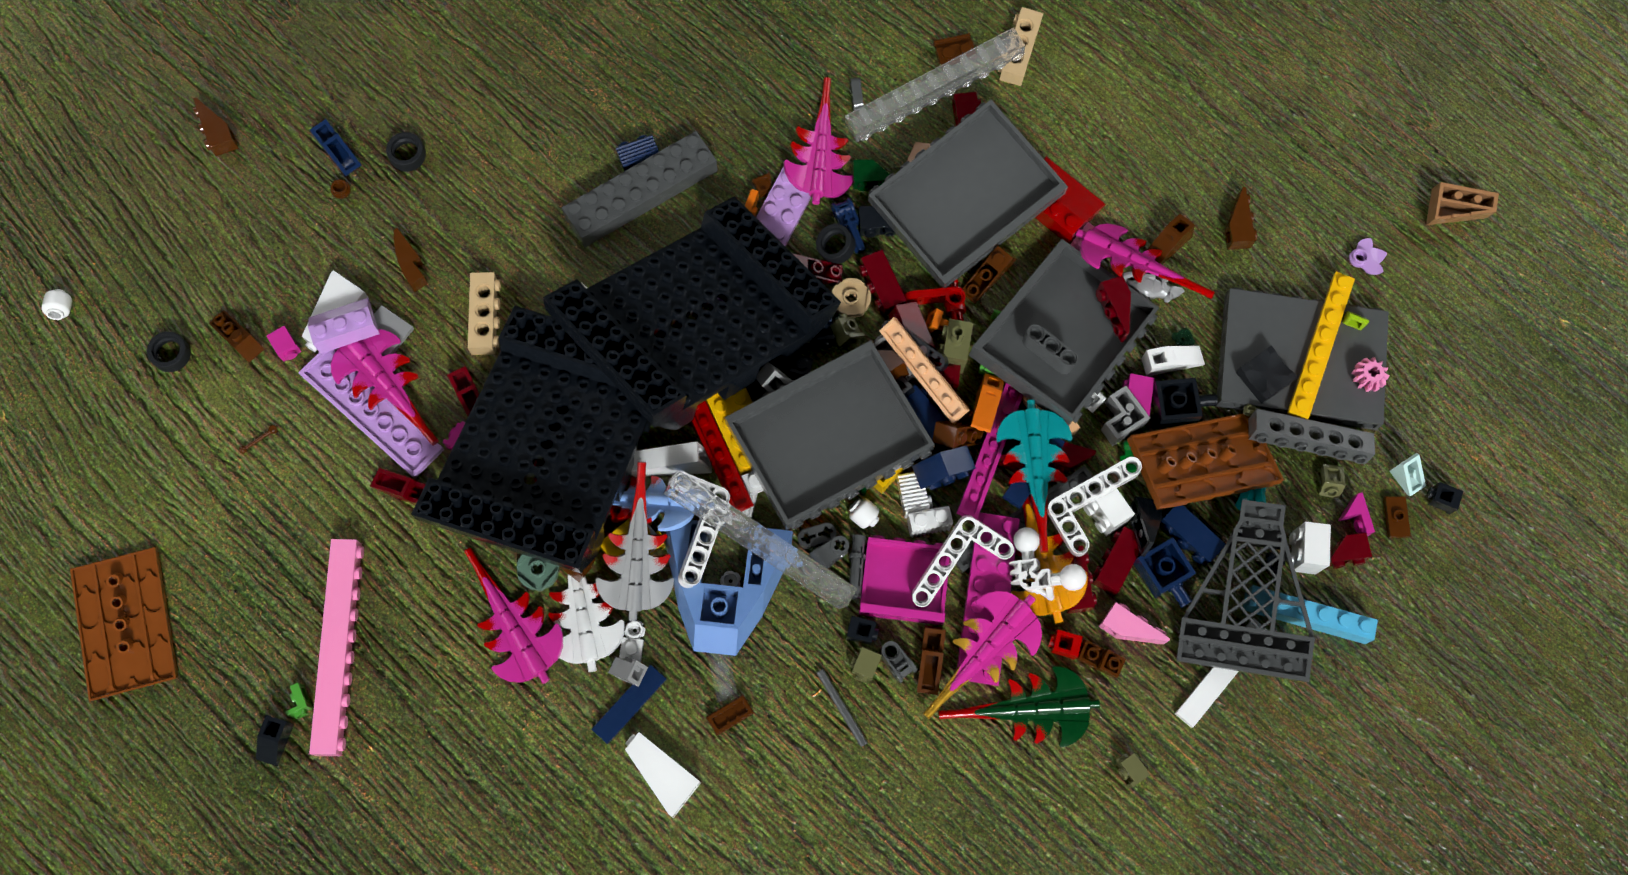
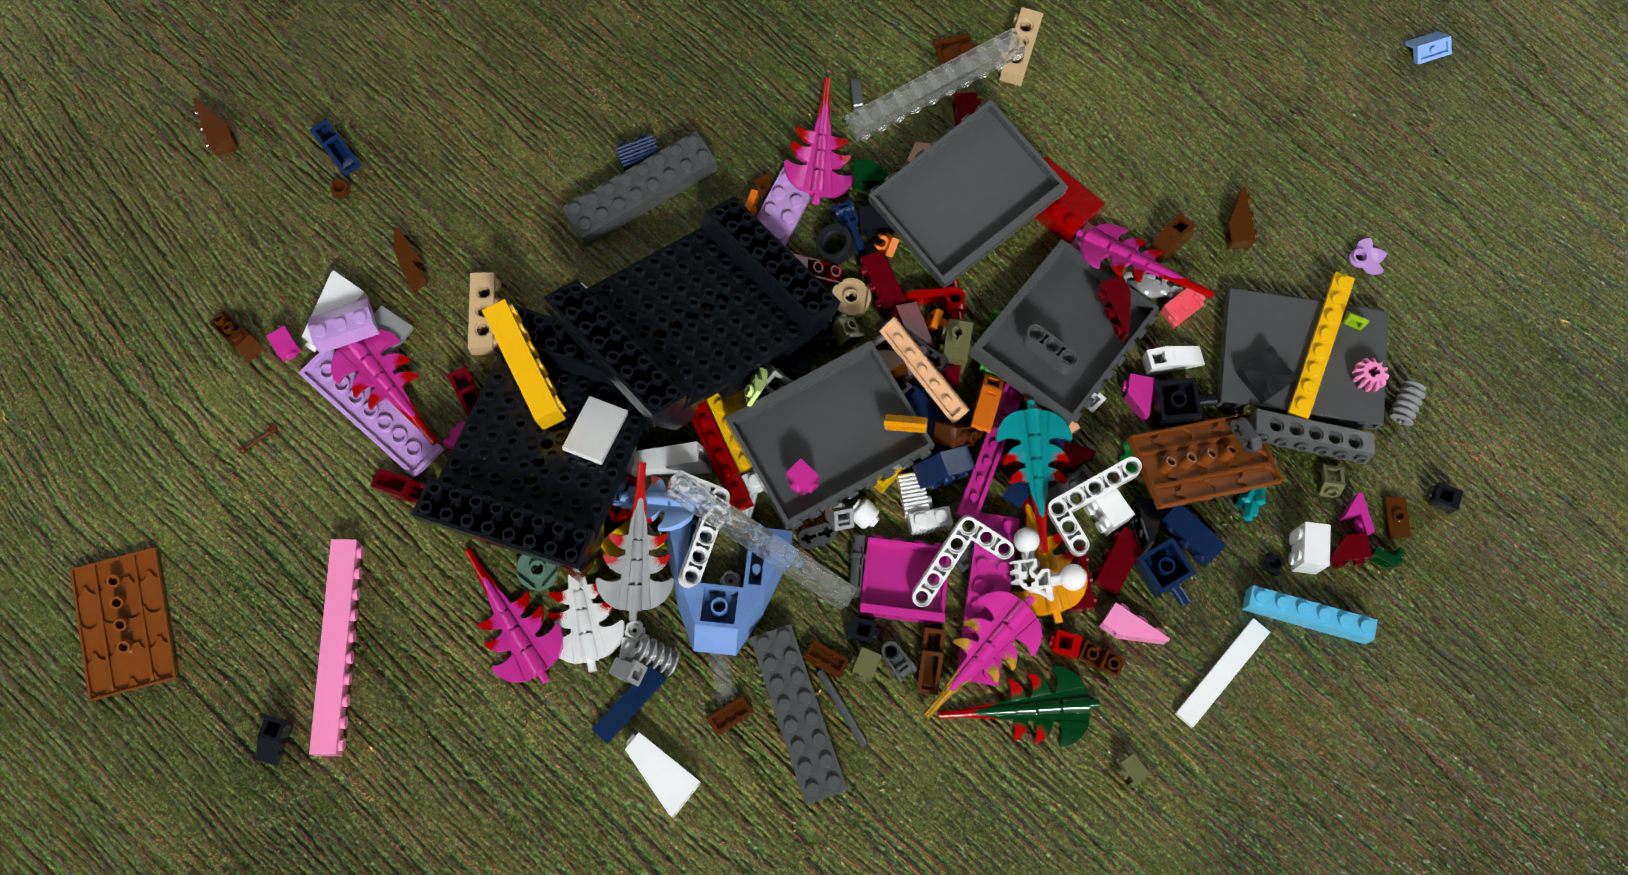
(56, 304): white head -> none
(161, 339): black tyre -> none
(300, 698): bright green bracket -> none
(404, 138): black tyre -> none
(525, 364): none -> yellow brick
(595, 430): none -> white tile
(657, 653): none -> light grey piece
(755, 386): none -> yellowish green slope
(798, 715): none -> dark grey brick
(802, 478): none -> dark pink brick
(826, 658): none -> reddish brown plate
(827, 554): dark grey piece -> none
(841, 516): none -> light grey brick
(888, 245): none -> orange tile
(905, 423): none -> light orange slope
(988, 274): reddish brown slope -> none
(1127, 413): light grey brick -> none
(1182, 307): none -> coral hinge
(1184, 333): clear green plate -> none
(1245, 647): dark grey wing -> none
(1246, 435): none -> dark grey beam
(1385, 559): none -> dark green bracket
(1407, 402): none -> light grey piece
(1410, 475): light aqua slope -> none
(1430, 47): none -> light blue panel
(1459, 203): medium nougat wedge -> none

